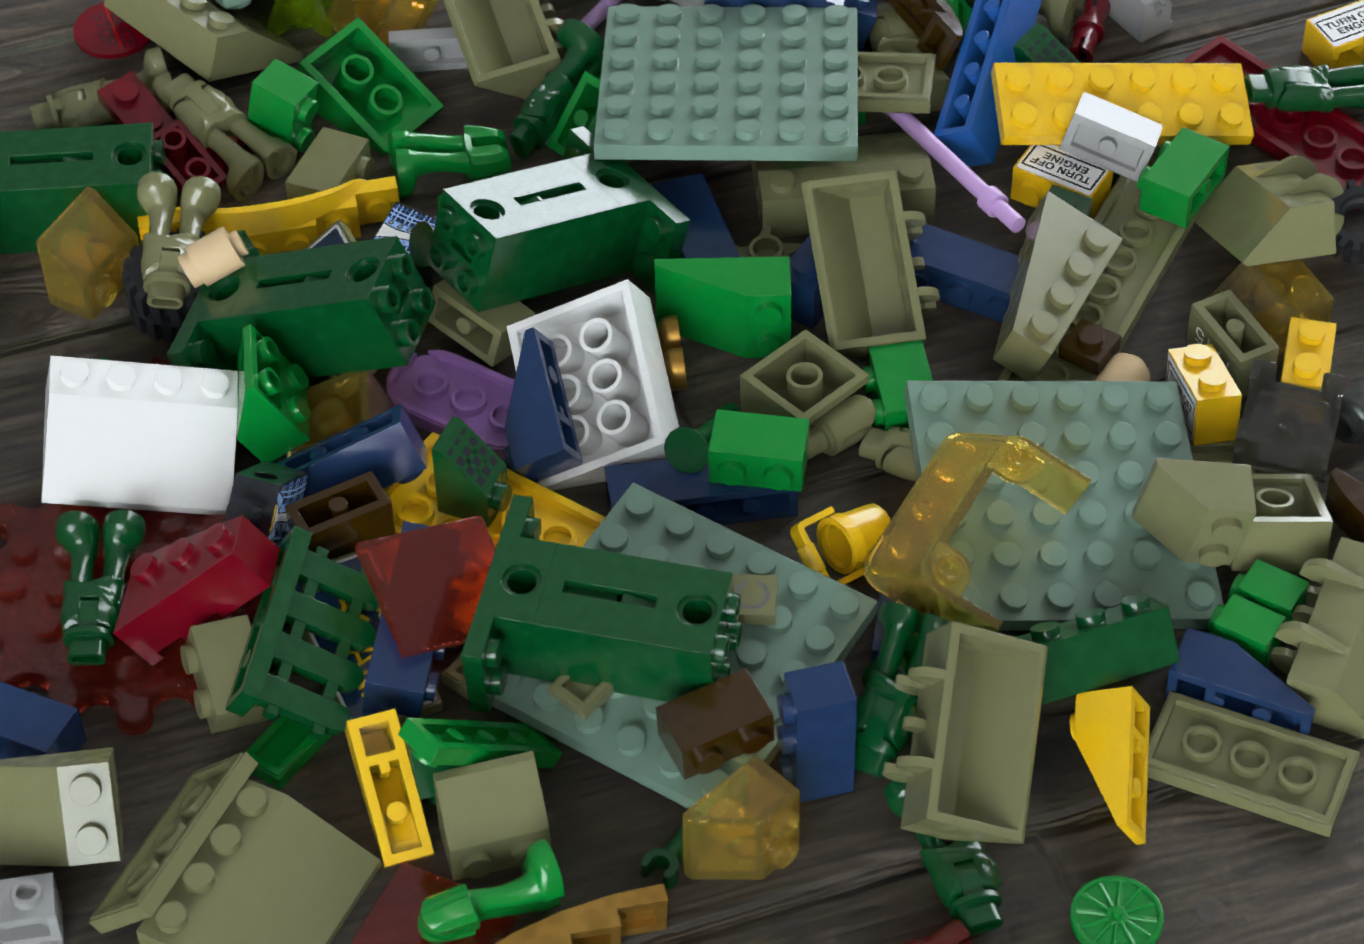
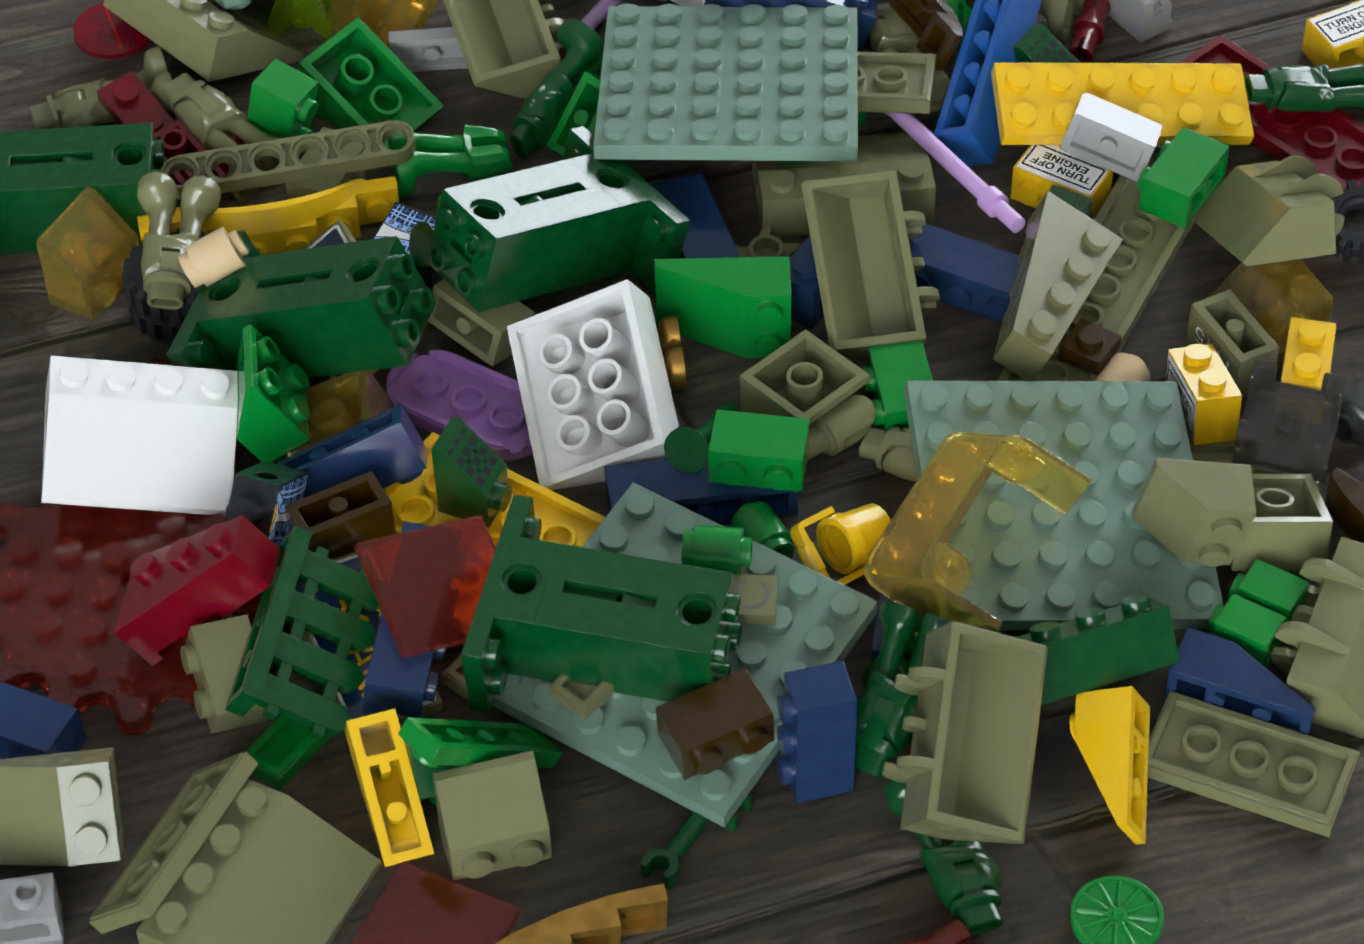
(91, 605): dark green piece -> none
(289, 149): none -> olive beam
(459, 911): green piece -> none
(539, 415): dark blue slope -> none
(717, 548): none -> green brick
(743, 826): clear yellow slope -> none
(764, 527): none -> green brick

